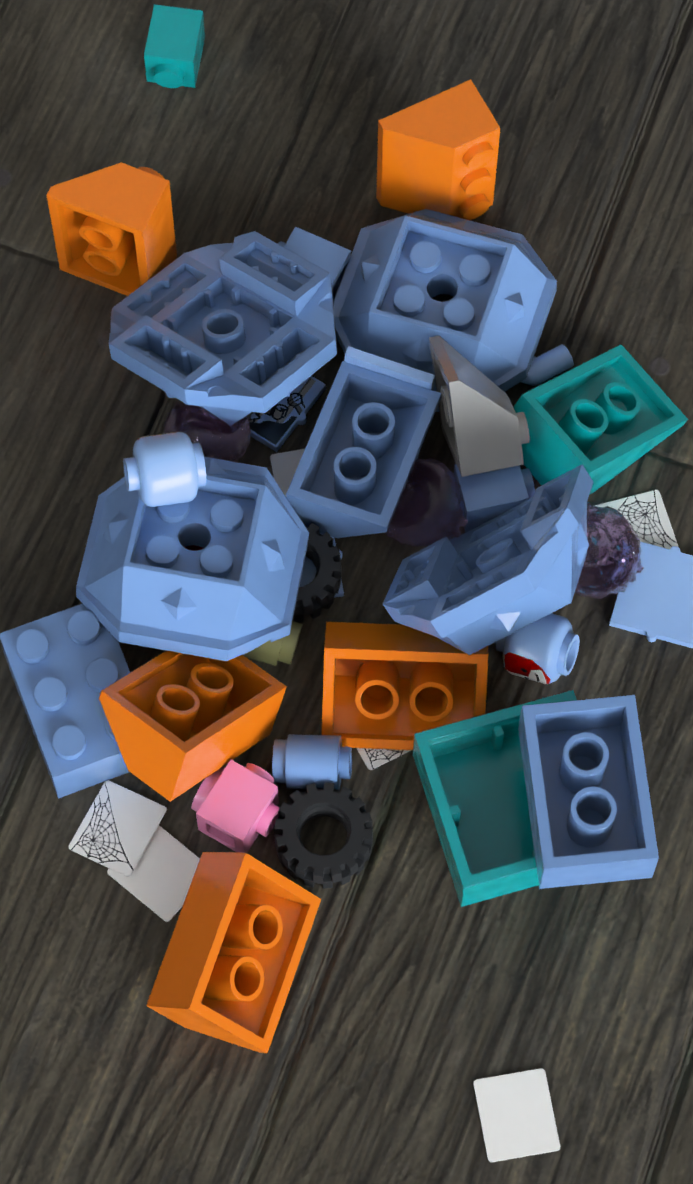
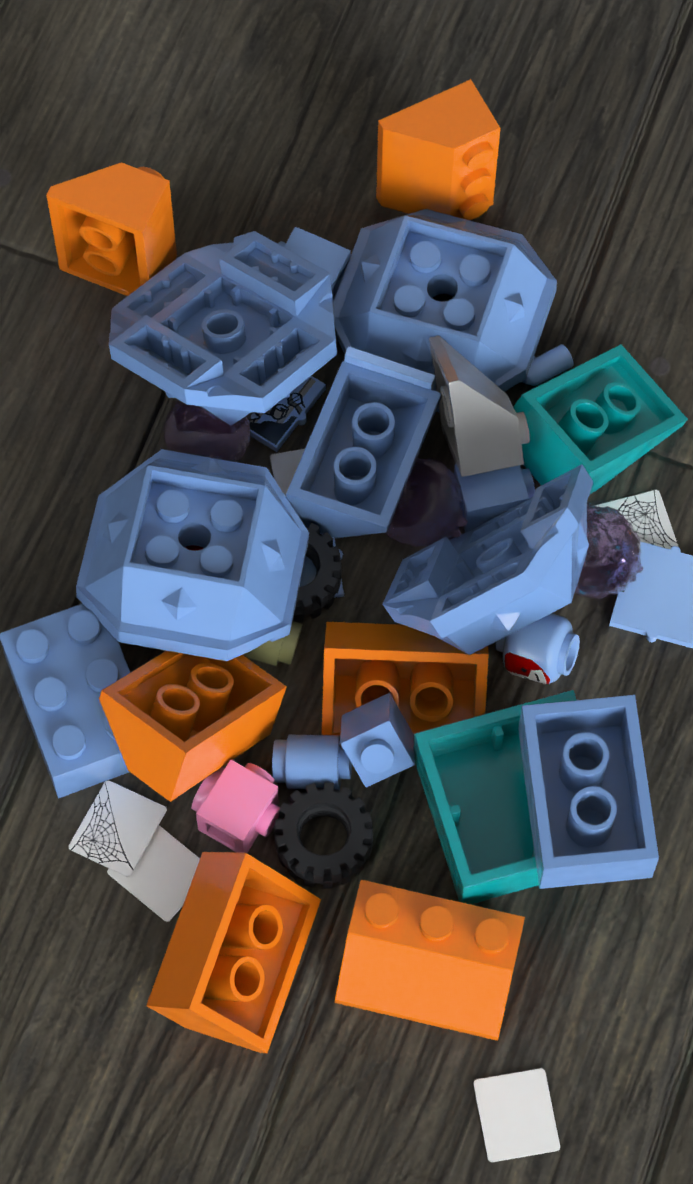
(165, 469): light blue head -> none
(174, 46): teal brick -> none
(377, 740): none -> medium blue brick
(429, 959): none -> orange slope

